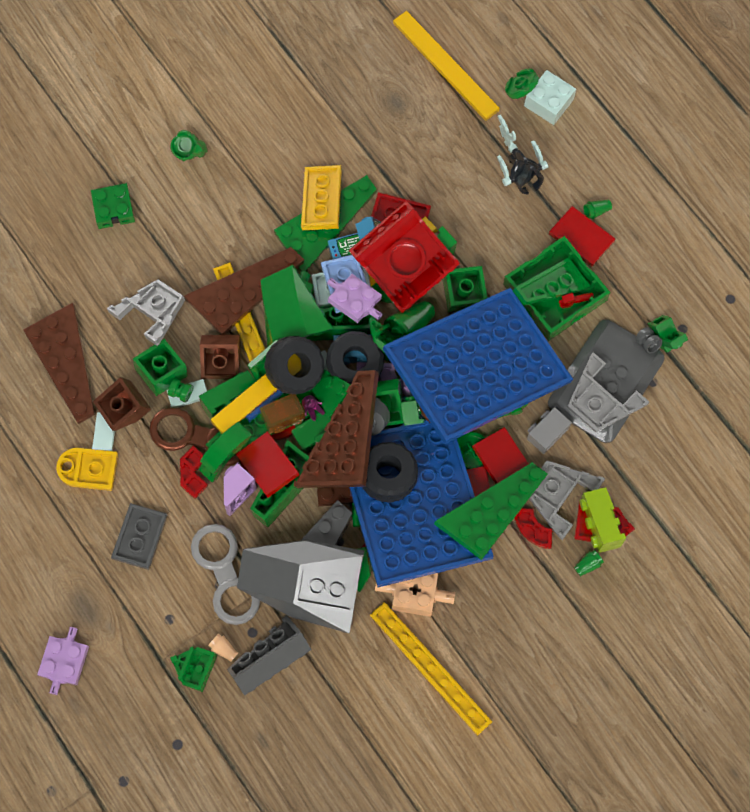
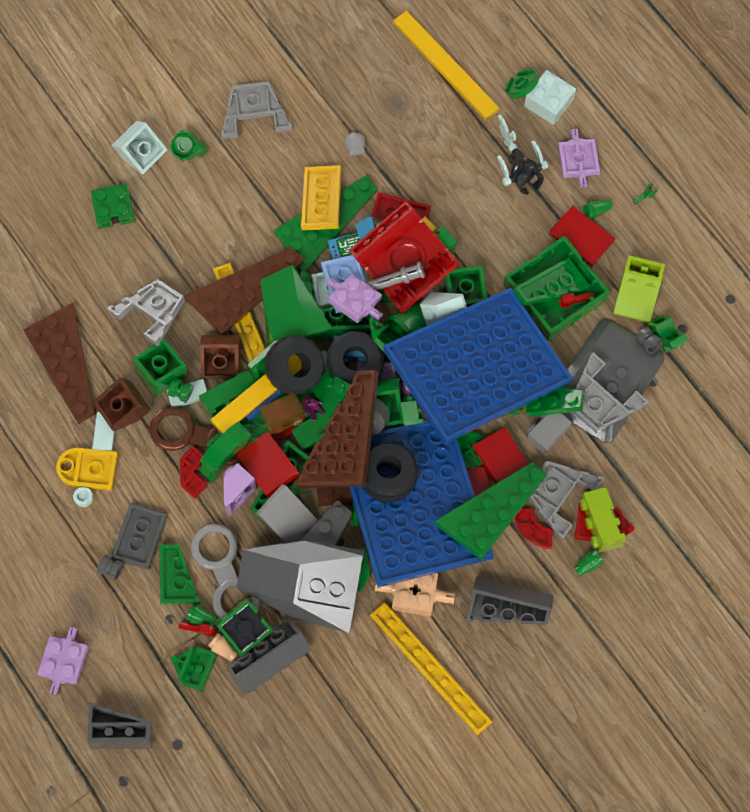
(83, 496): none -> light aqua tile
(110, 568): none -> dark grey wheel
(117, 730): none -> dark grey wedge
(139, 147): none -> light aqua slope
(174, 579): none -> green wing
(199, 616): none -> green cone
(203, 629): none -> red bar
(243, 627): none -> black piece
(251, 102): none -> light grey wing
(287, 515): none -> light grey tile
(355, 143): none -> light grey animal
(404, 275): none -> light grey pin
(440, 305): none -> light aqua slope
(508, 603): none -> dark grey wedge
(557, 402): none -> green wing
(578, 158): none -> lavender plate
(639, 289): none -> lime slope
(647, 194): none -> green hand

